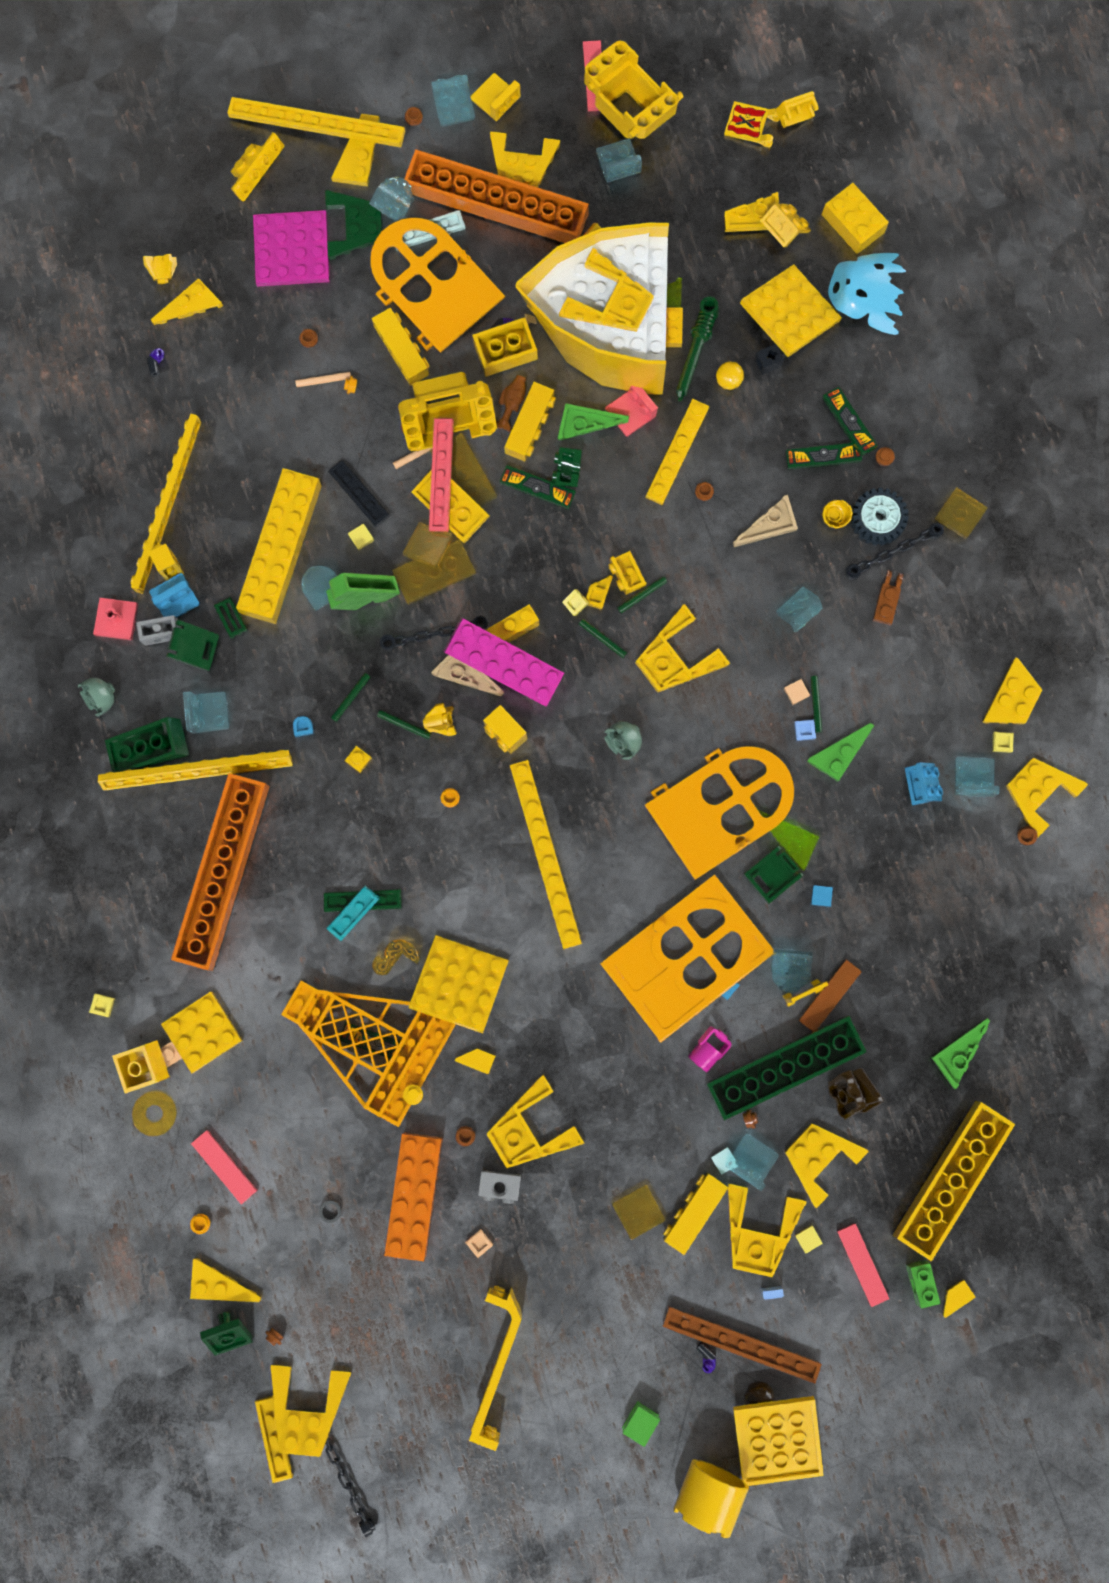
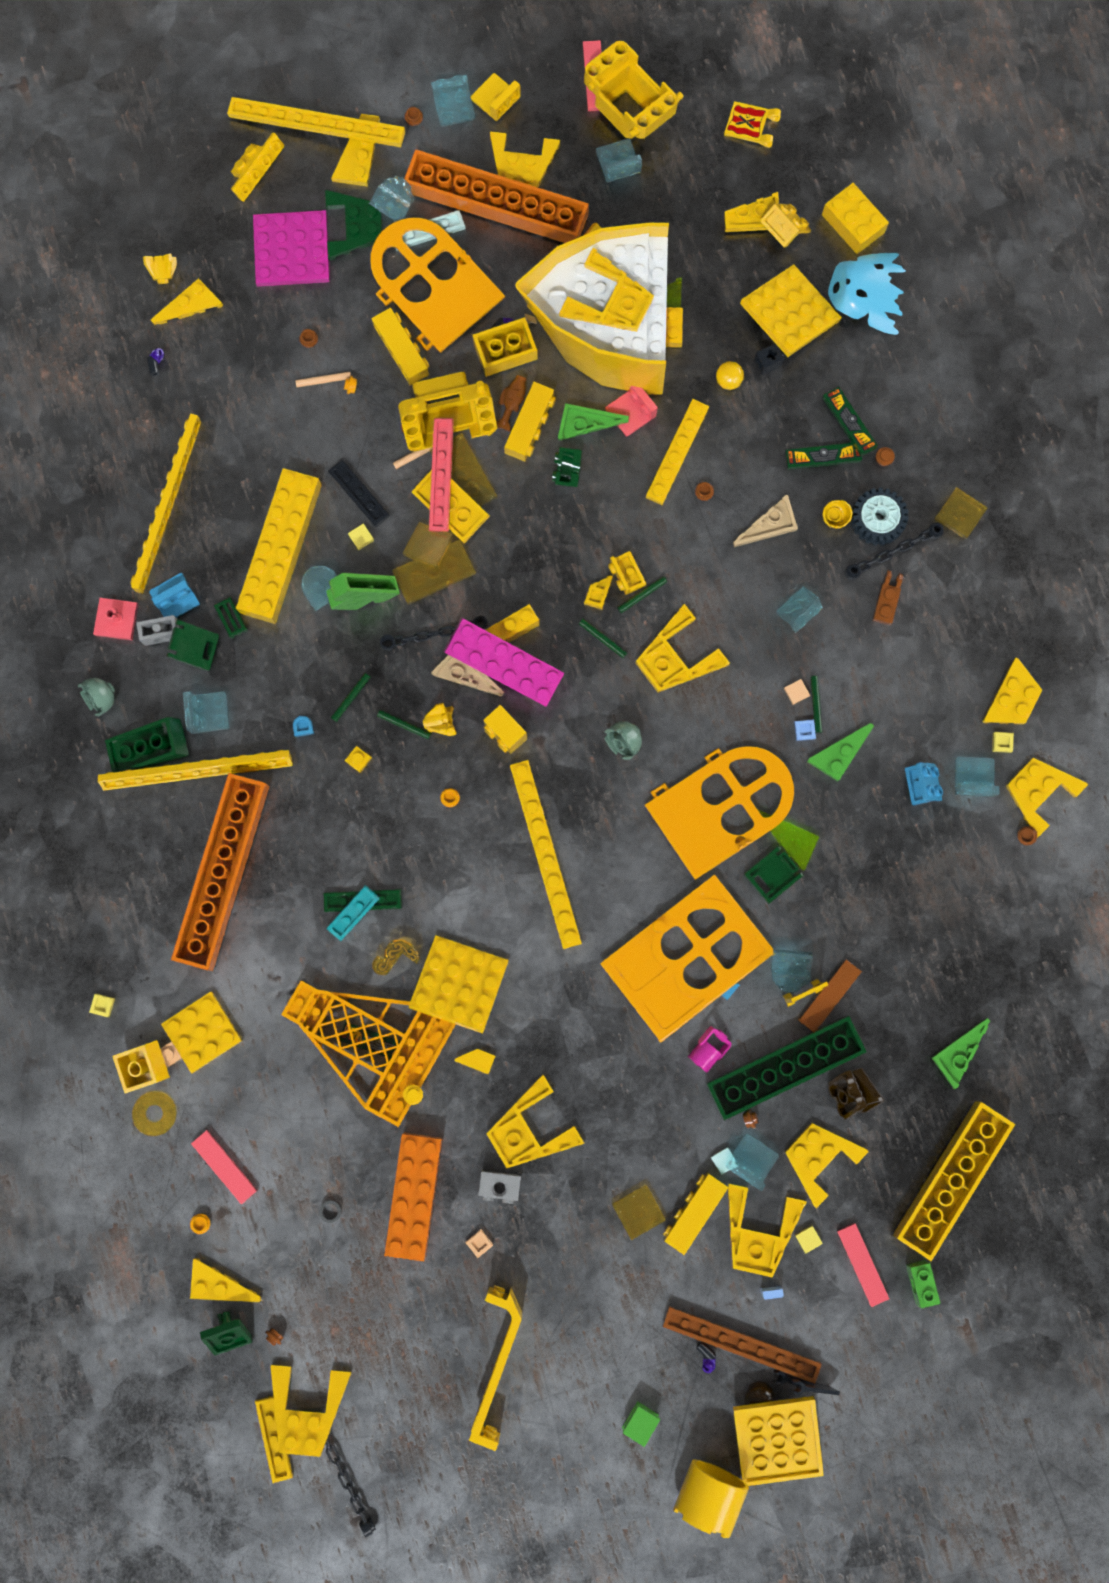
(165, 561): yellow brick -> none
(465, 1136): dark orange plate -> none
(537, 487): tile -> none
(575, 602): light yellow tile -> none
(700, 333): dark green piece -> none
(797, 109): yellow hinge -> none
(803, 1385): none -> black flag
(821, 896): dark azure tile -> none
(957, 1297): yellow tile -> none

